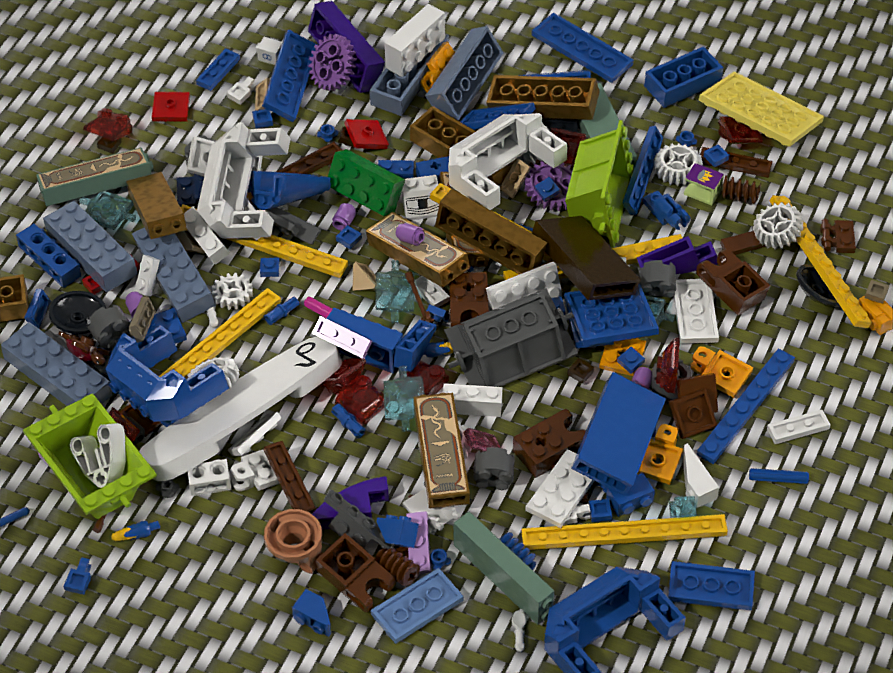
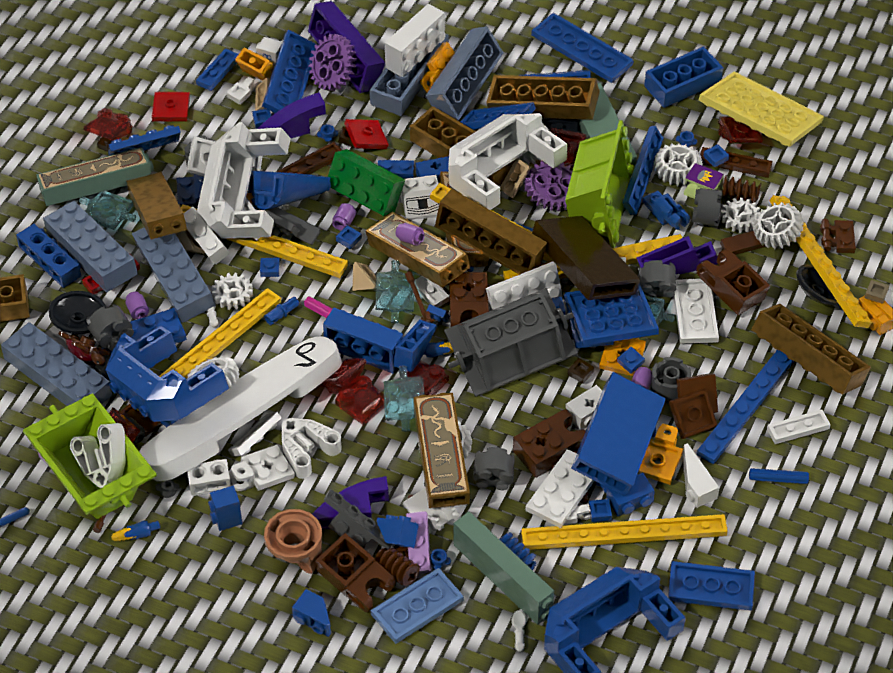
(37, 308): blue tile -> none
(78, 580): blue plate -> none
(142, 319): dark tan plate -> none
(147, 275): white plate -> none
(149, 141): none -> blue plate
(225, 508): none -> blue brick
(255, 64): none -> light orange brick
(288, 477): reddish brown tile -> none
(296, 116): none -> dark purple slope
(300, 437): none -> white connector
(342, 337): plate -> none
(348, 420): blue pin -> none
(476, 399): white brick -> none
(480, 440): clear pink plate -> none
(547, 189): blue plate -> none
(584, 406): none -> white brick
(668, 367): clear red slope -> none
(682, 507): clear light blue brick -> none
(708, 206): none -> dark grey brick
(721, 363): light orange plate -> none
(739, 214): none -> white gear
(810, 348): none -> pearl gold brick

